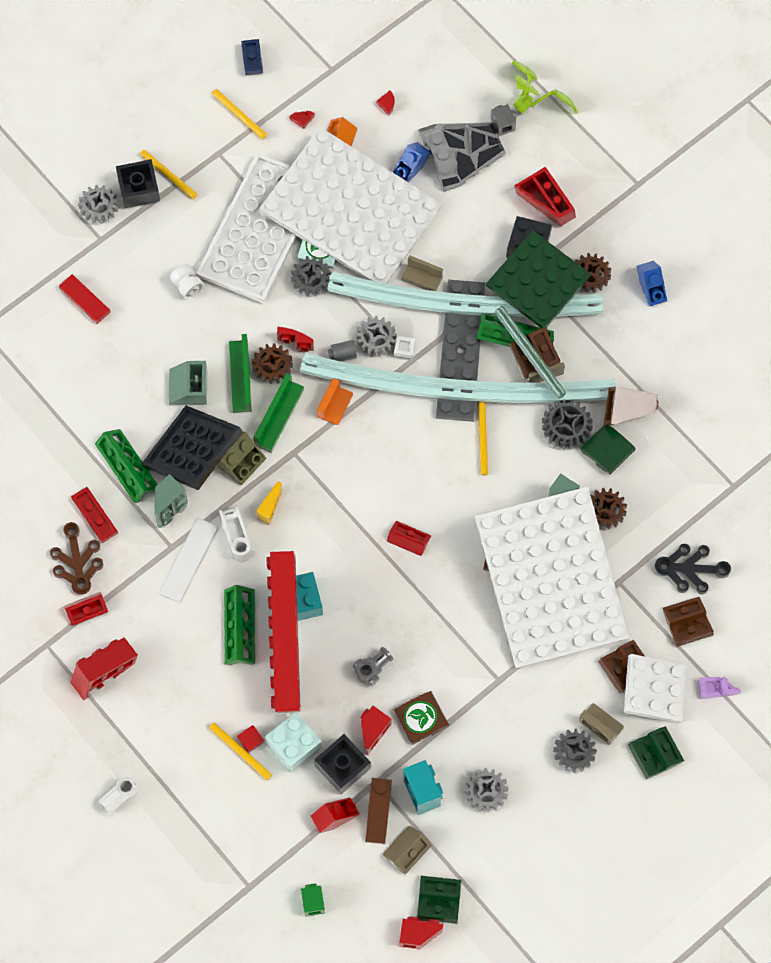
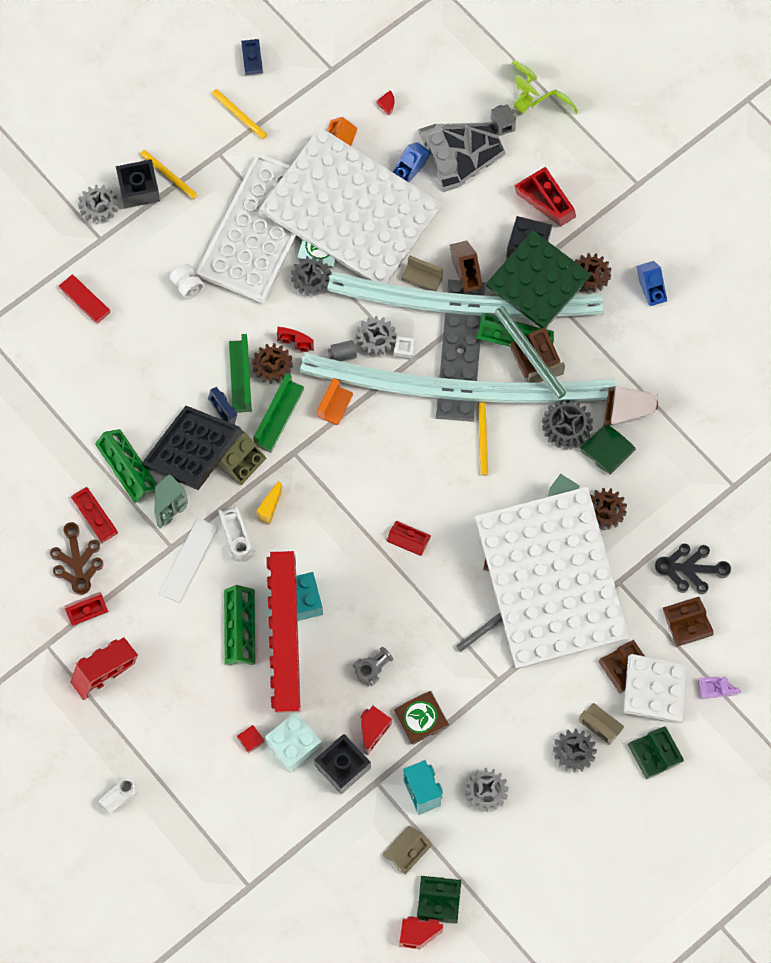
(188, 383): sand green slope -> none
(221, 405): none -> dark blue plate
(240, 751): yellow bar -> none
(302, 118): red tile -> none
(312, 900): green brick -> none
(334, 814): red slope -> none
(378, 810): reddish brown slope -> none
(466, 265): none -> reddish brown slope
(480, 632): none -> dark grey bar

